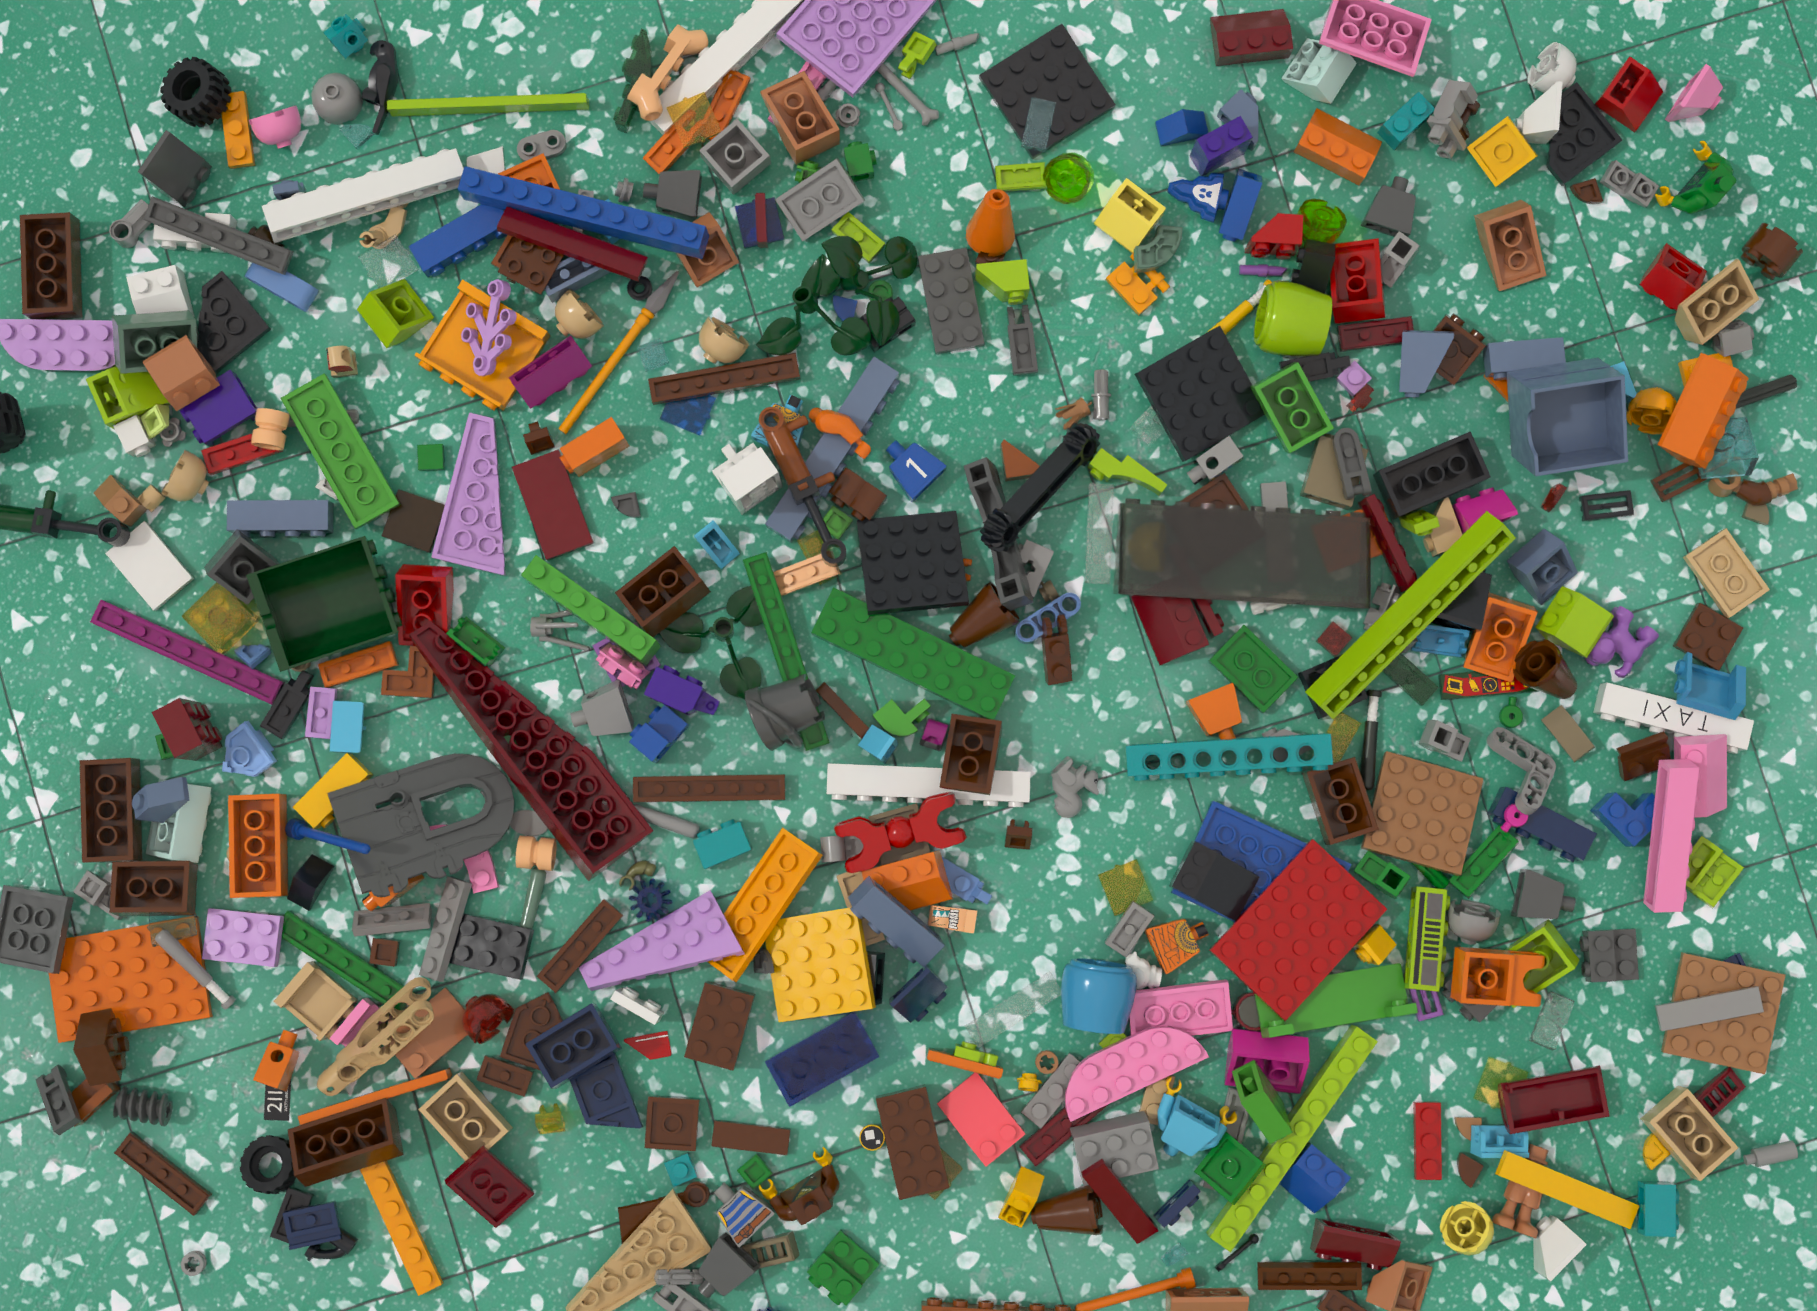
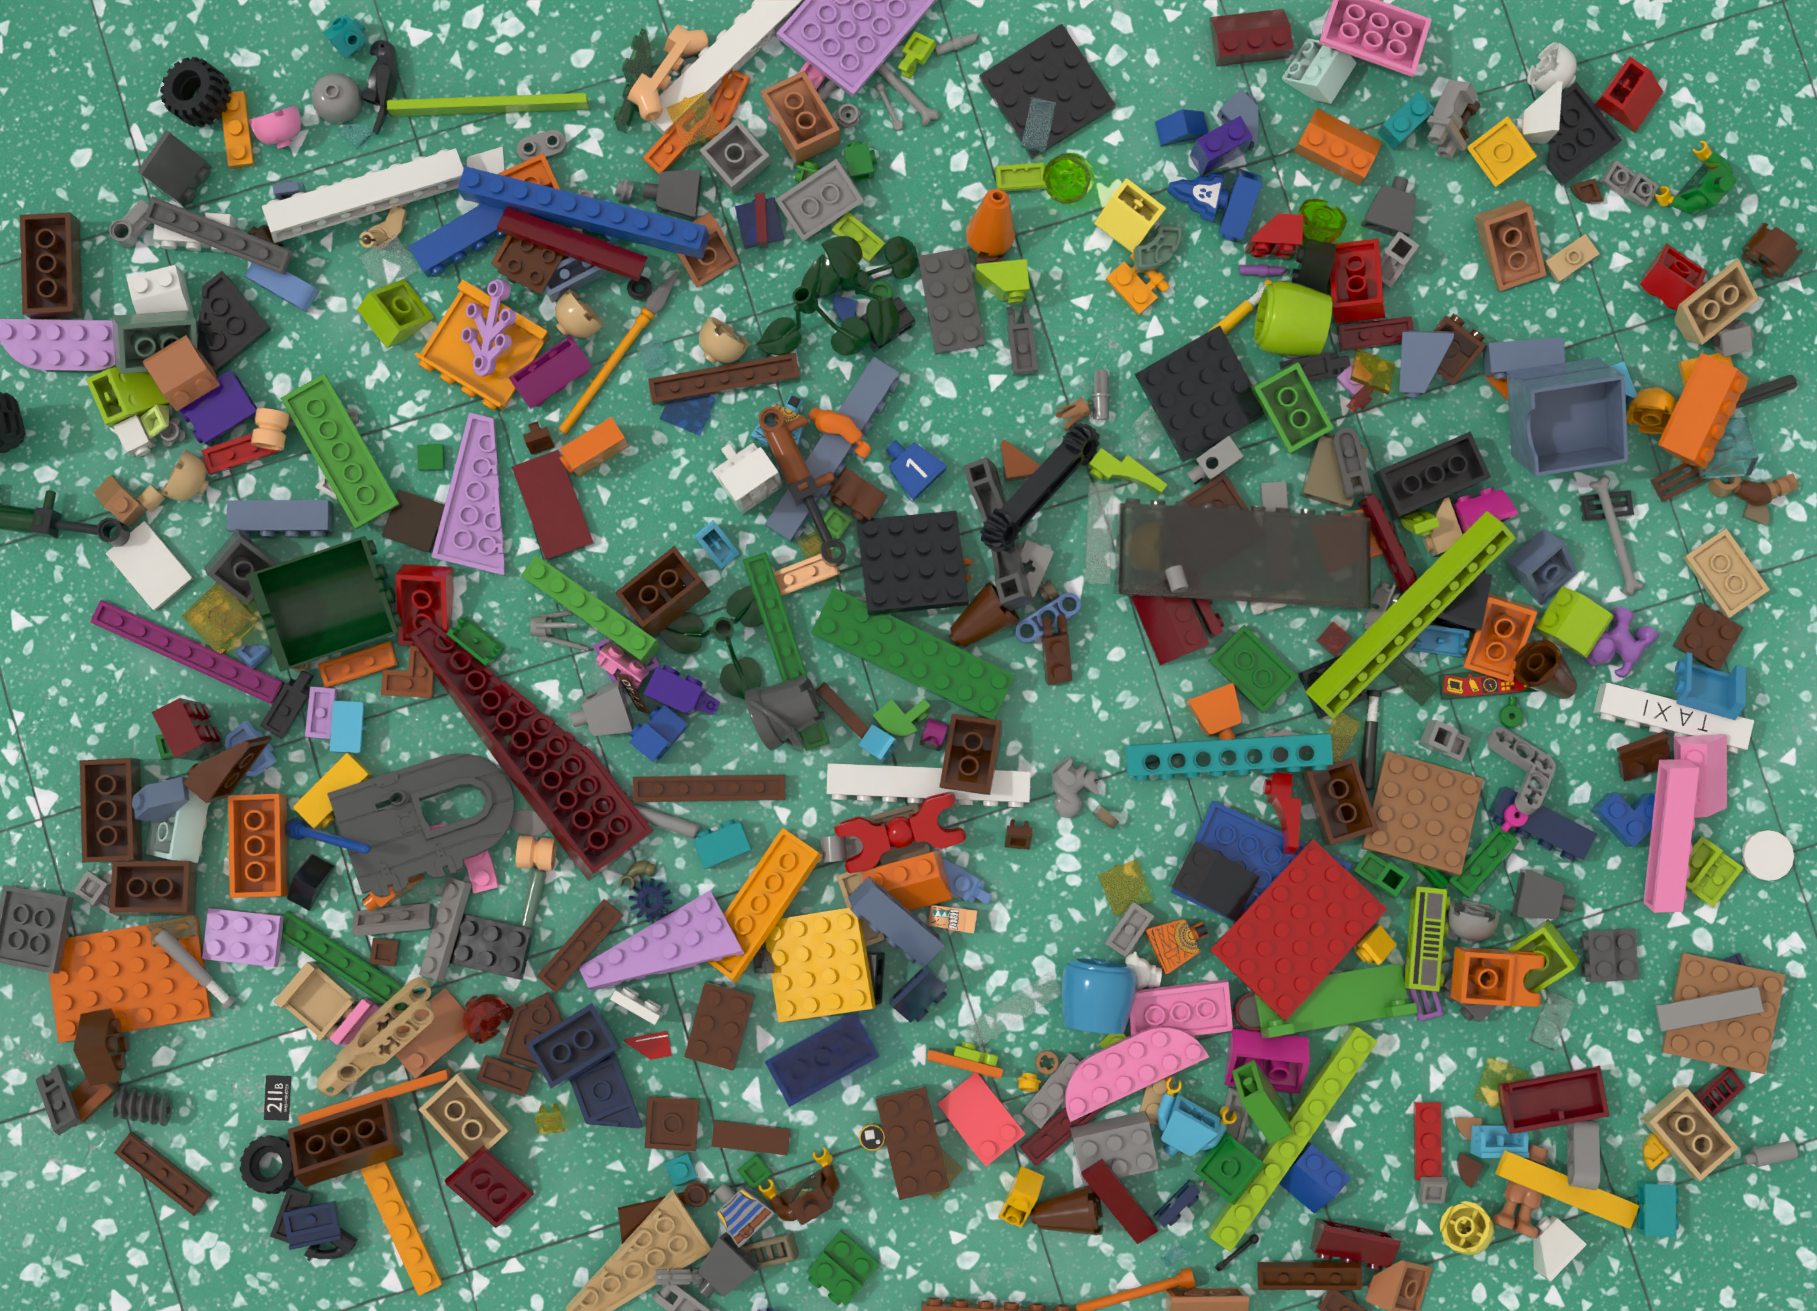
(188, 1270): light grey bush -> none
(222, 773): none -> reddish brown slope
(278, 1073): orange torso -> none
(341, 361): tan leg -> none
(627, 504): dark grey tile -> none
(632, 693): none -> reddish brown sticker
(1104, 816): none -> dark tan tile
(1176, 579): none -> light grey hinge
(1288, 809): none -> red slope
(1372, 371): none -> clear yellow piece
(1432, 1190): none -> light grey tile
(1553, 497): clear red tile -> none
(1568, 733): dark tan slope -> none
(1571, 258): none -> tan plate
(1583, 1154): none -> light grey beam
(1601, 487): none -> light grey piece
(1698, 96): bright pink slope -> none
(1767, 855): none -> white tile

